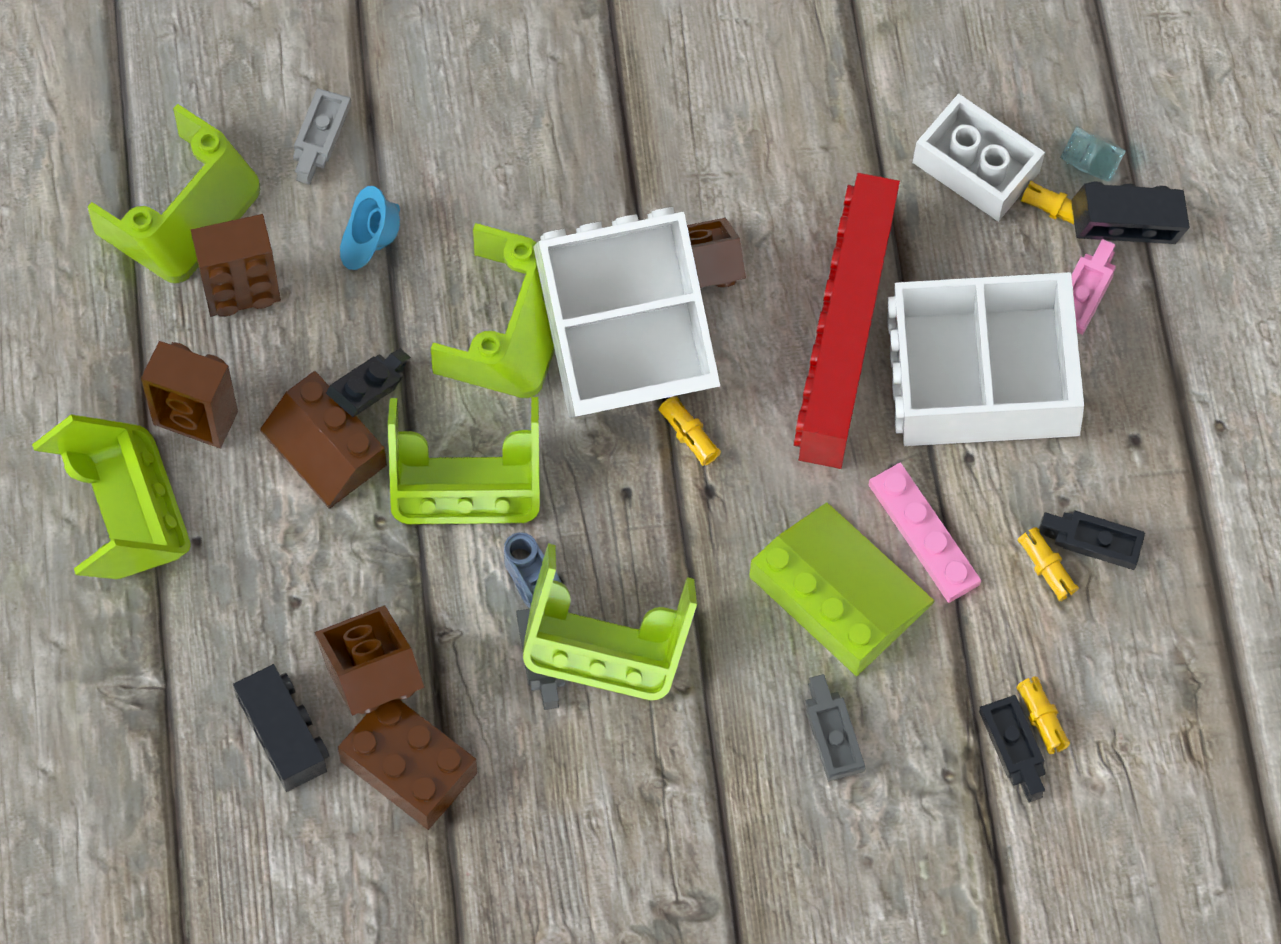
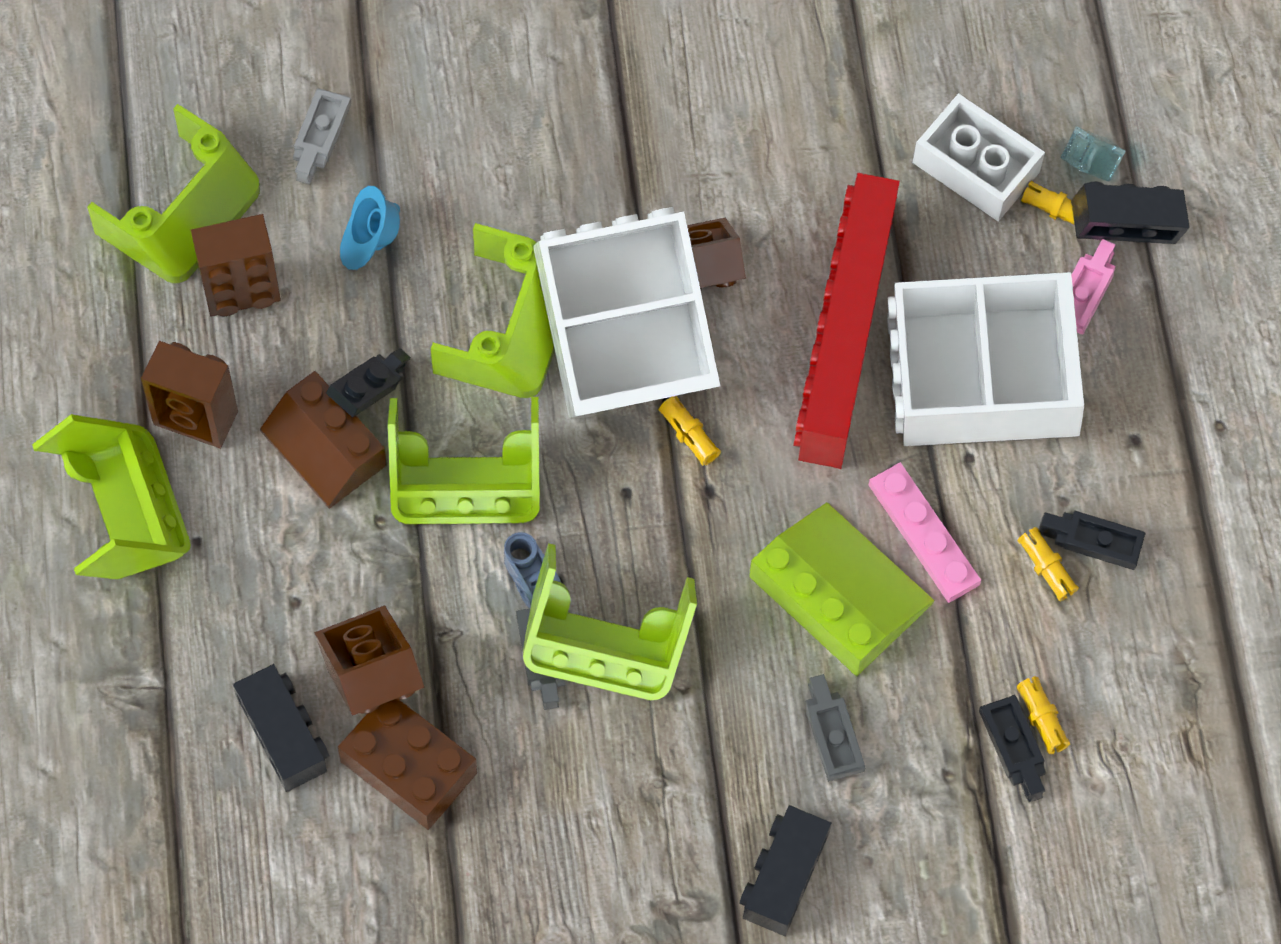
(785, 869): none -> black brick

